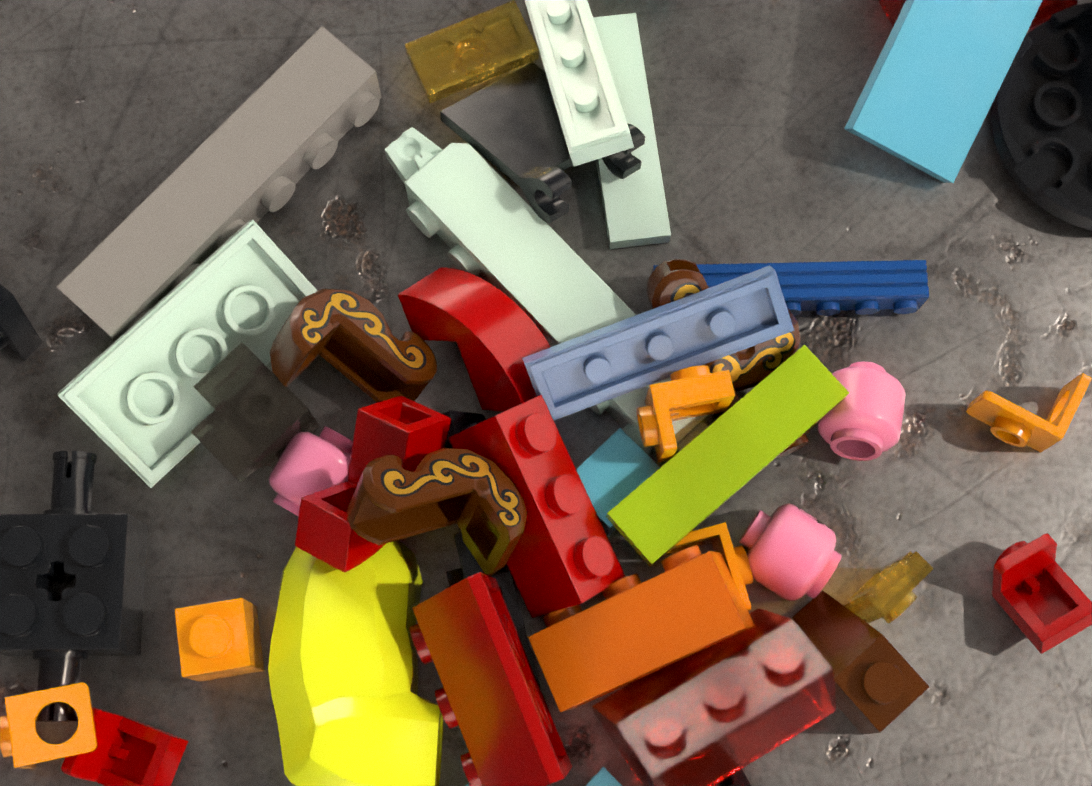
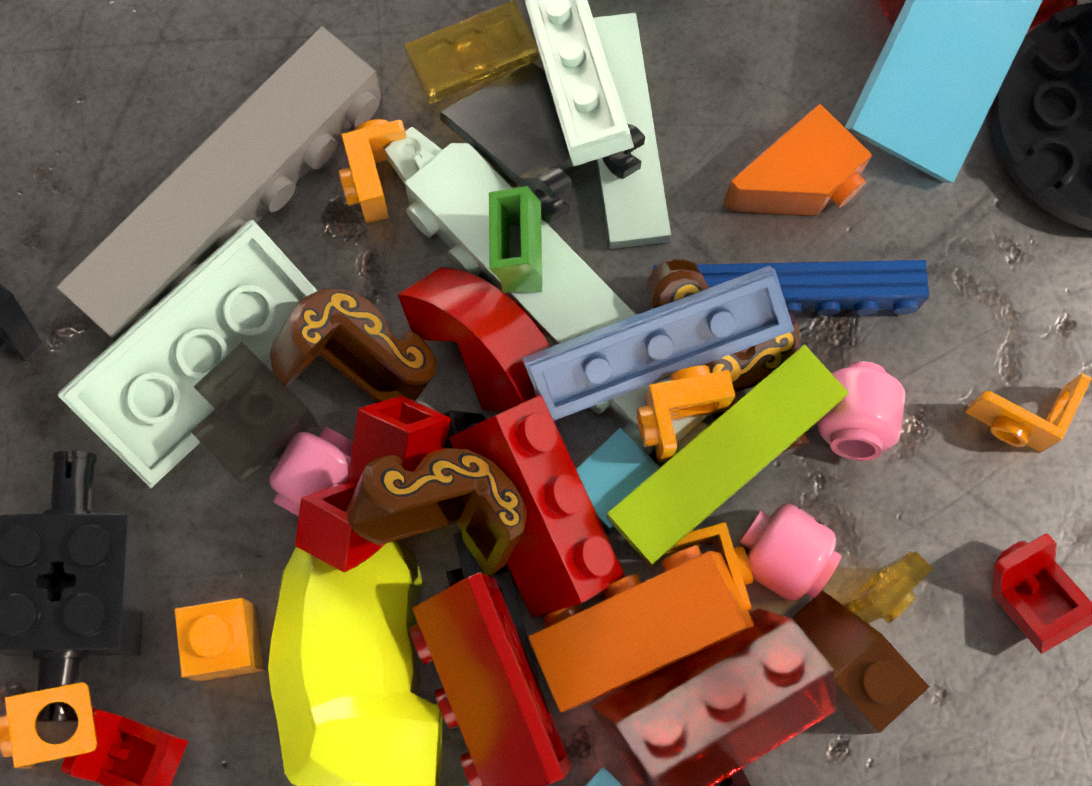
(361, 180): none -> light orange bracket
(522, 209): none -> bright green piece
(802, 170): none -> orange slope

